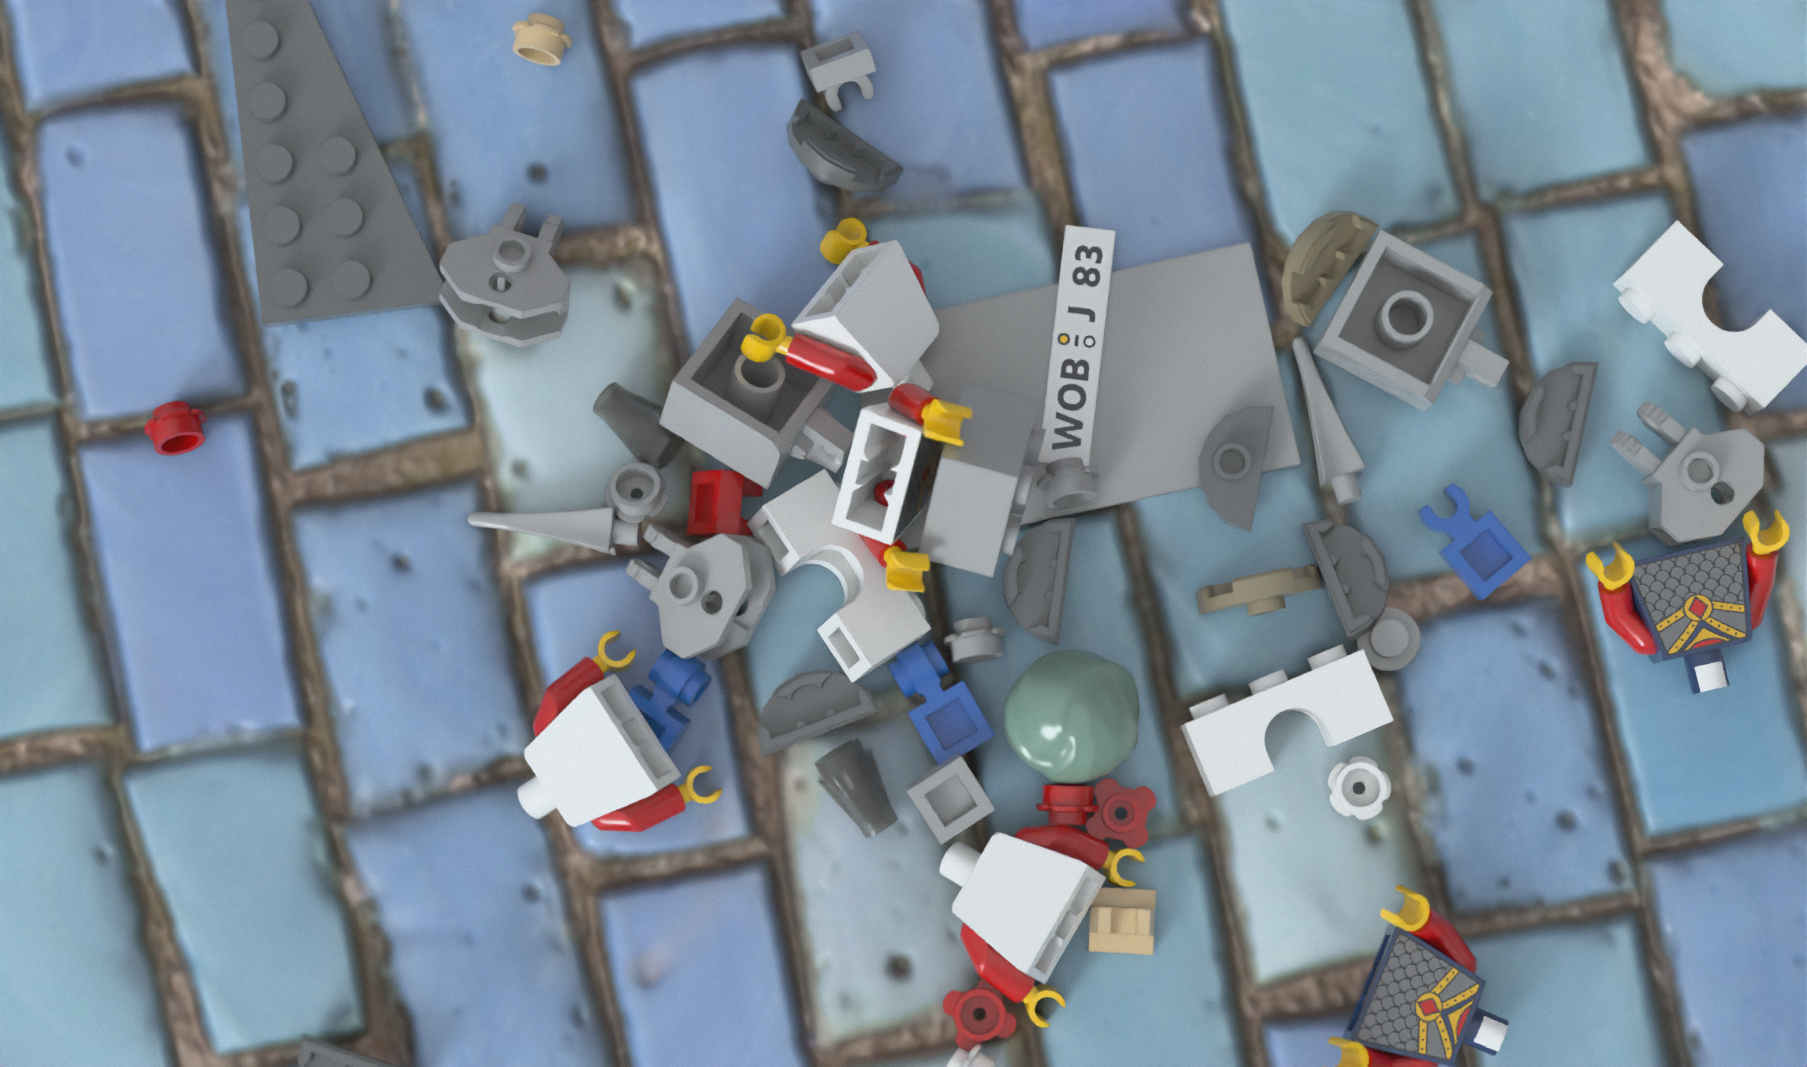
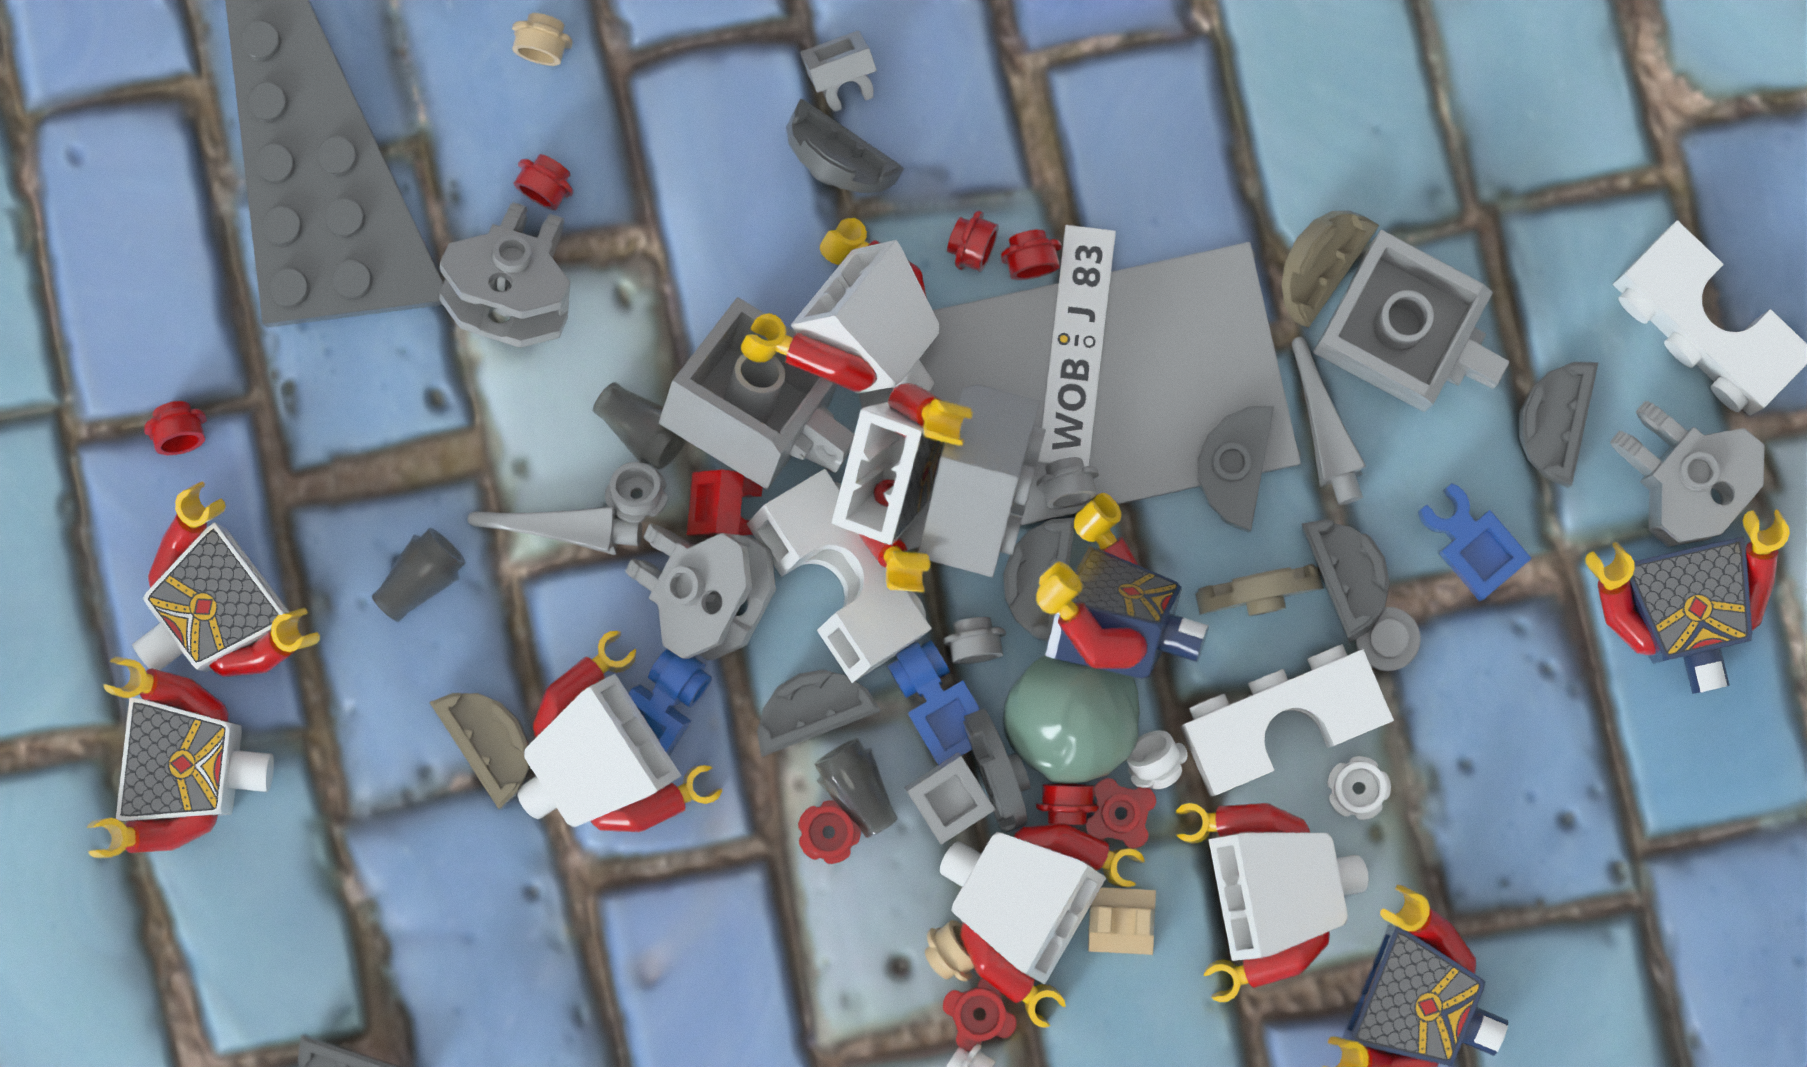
(176, 764): none -> torso
(214, 600): none -> torso
(420, 573): none -> clear smoke cone
(489, 740): none -> dark tan plate
(544, 181): none -> red plate
(815, 844): none -> red plate
(947, 953): none -> tan plate
(972, 241): none -> red plate
(1001, 773): none -> dark grey plate
(1031, 255): none -> red plate
(1112, 608): none -> torso
(1156, 760): none -> white plate
(1275, 890): none -> white torso

